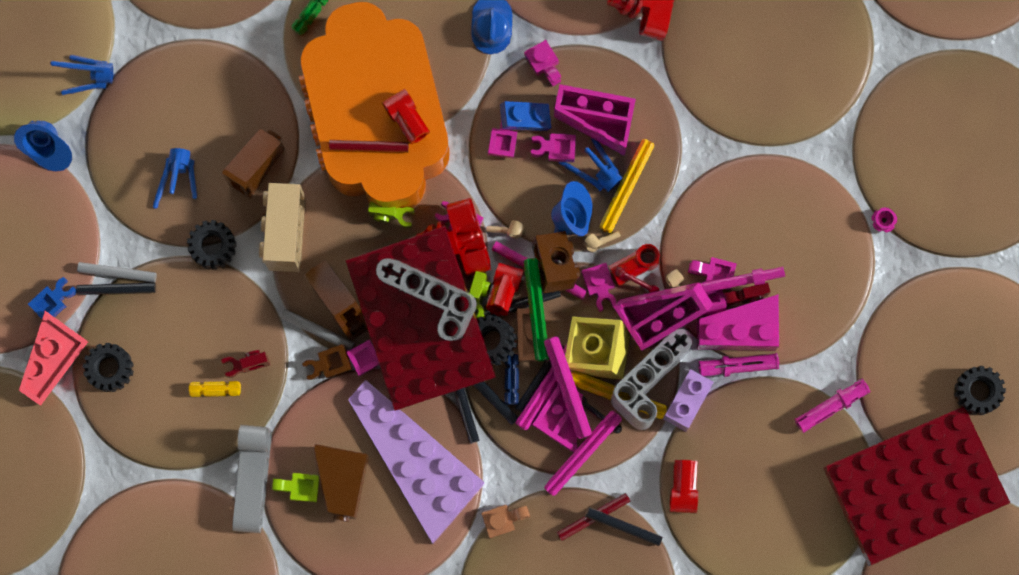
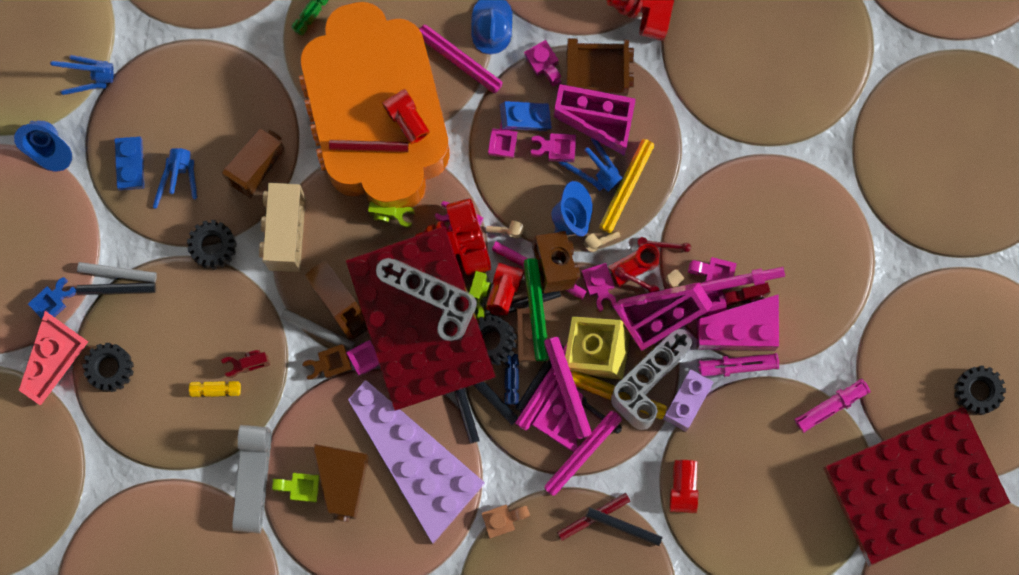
(129, 163): none -> blue plate
(460, 59): none -> dark pink axle
(600, 66): none -> reddish brown panel
(686, 247): none -> dark red hinge
(889, 215): dark pink plate -> none

